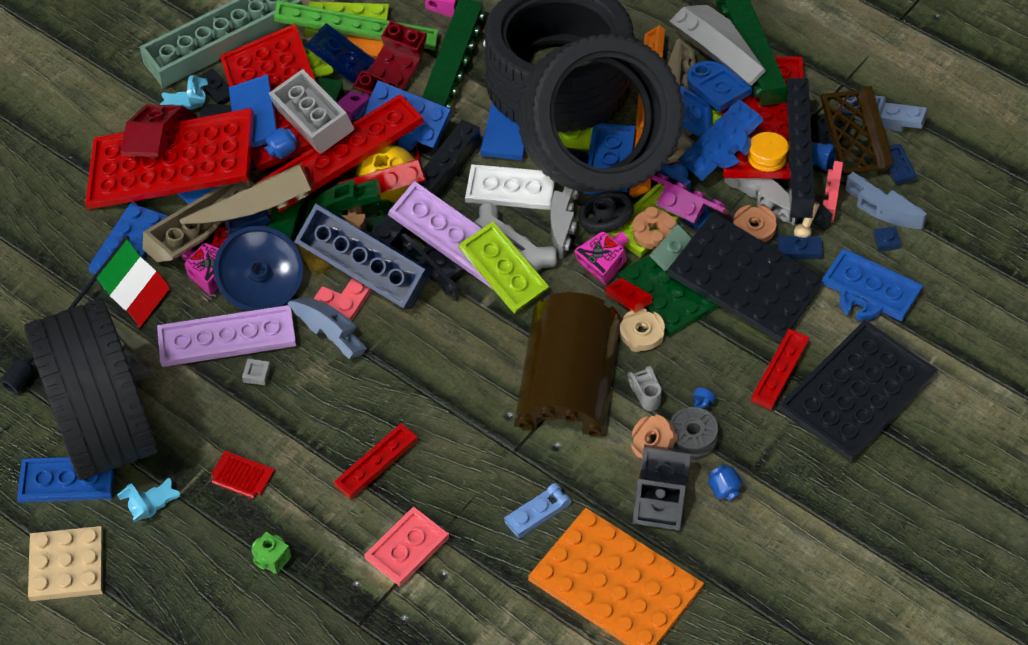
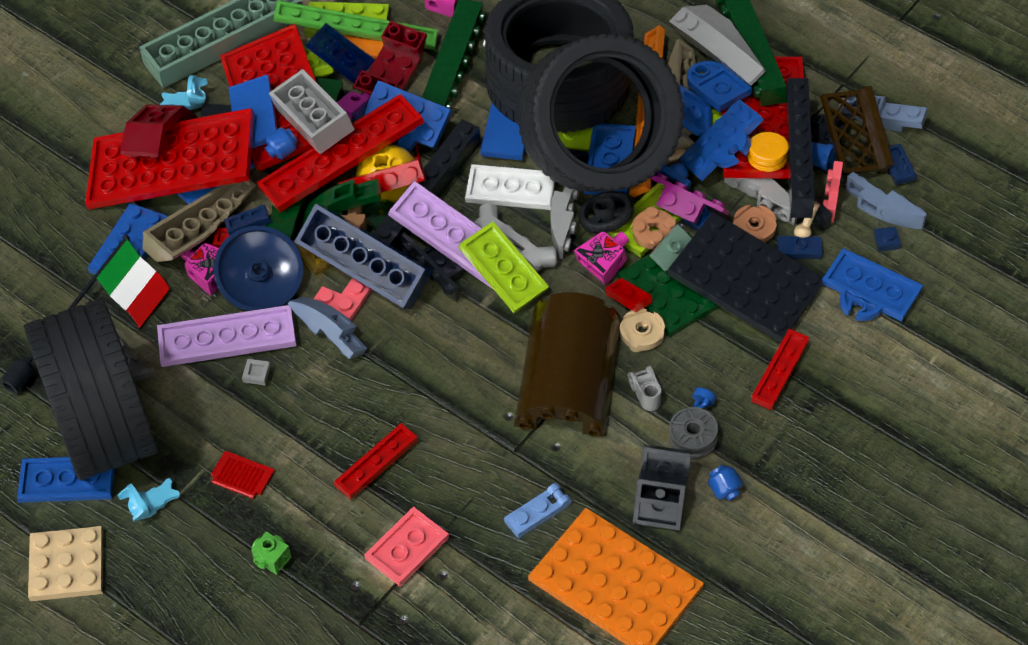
(216, 88): black plate -> none
(262, 196): dark tan wedge -> none
(653, 425): nougat plate -> none
(858, 390): black plate -> none

